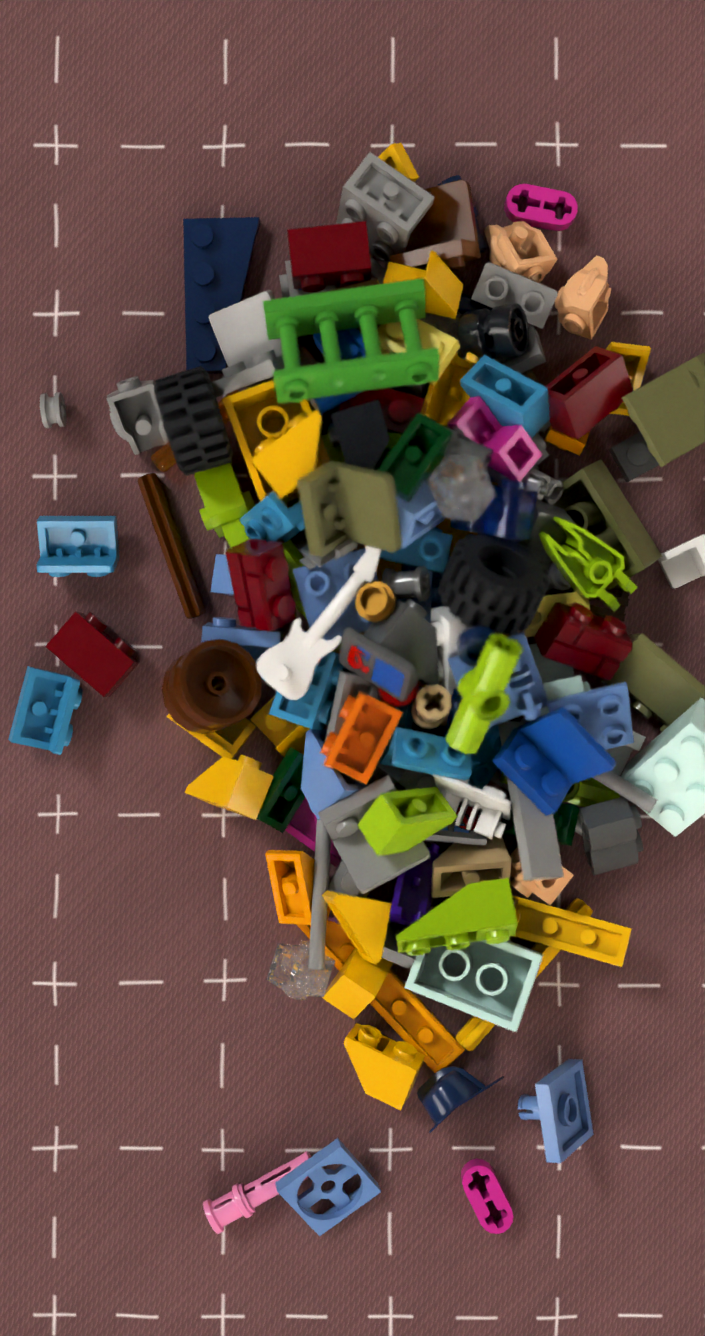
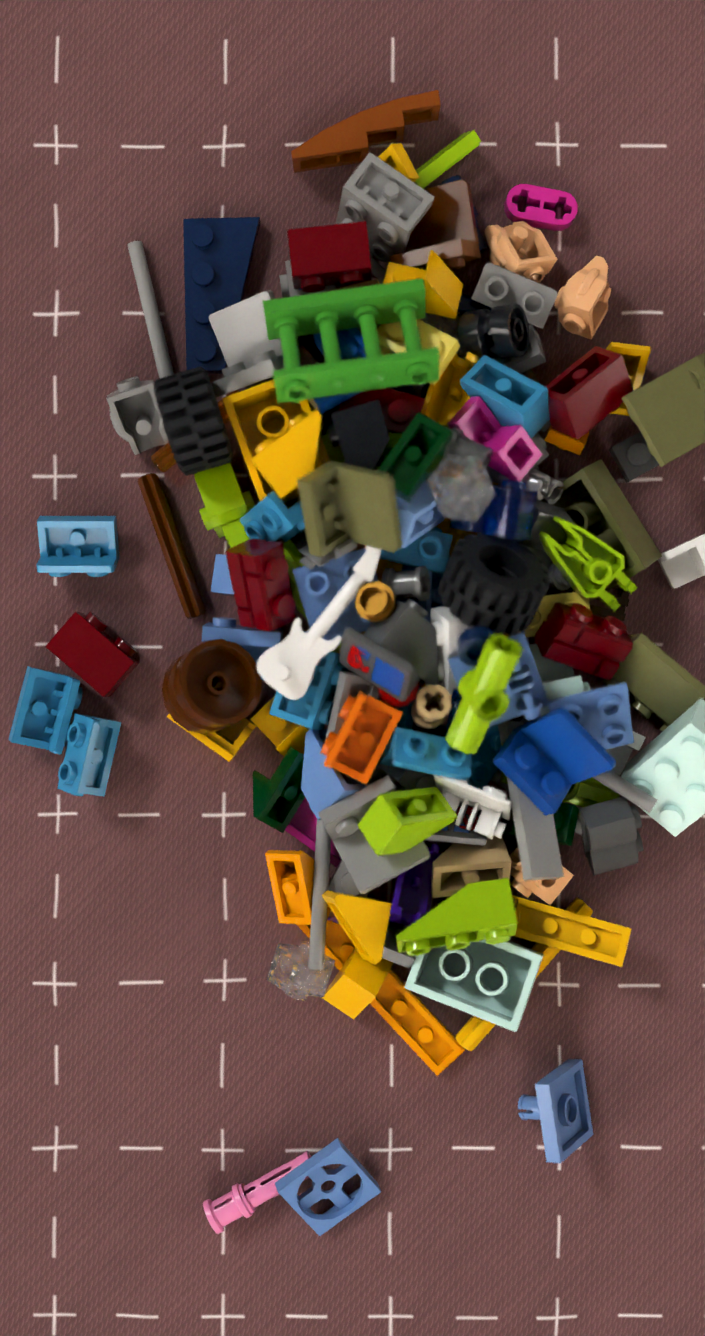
(53, 410): light grey bush -> none
(88, 755): none -> dark azure bracket
(150, 309): none -> light grey bar
(233, 785): yellow slope -> none
(350, 138): none -> dark orange slope
(383, 1065): yellow slope -> none
(447, 158): none -> lime tile
(449, 1090): dark blue piece -> none
(479, 1199): dark pink beam -> none

